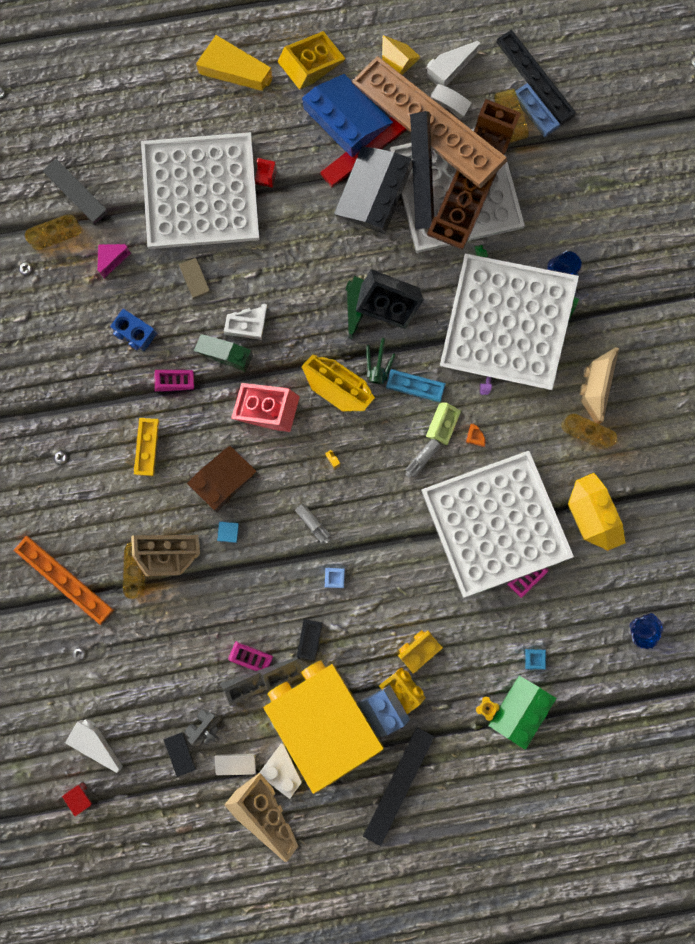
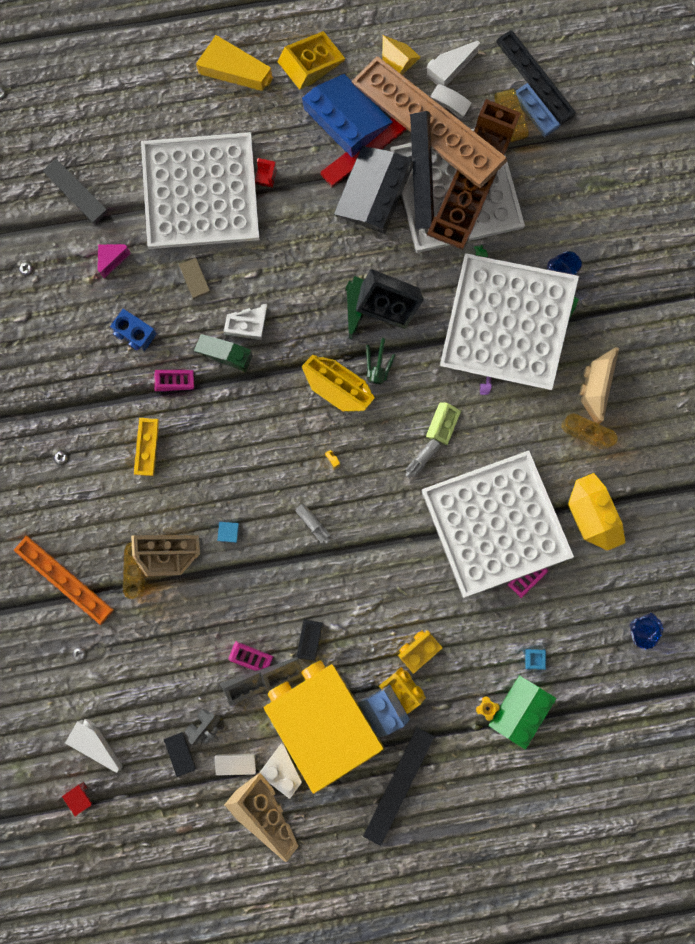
(44, 230): clear yellow beam -> none
(222, 478): reddish brown slope -> none
(266, 406): coral slope -> none
(334, 577): light blue tile -> none
(415, 385): dark azure tile -> none
(475, 436): orange tile -> none

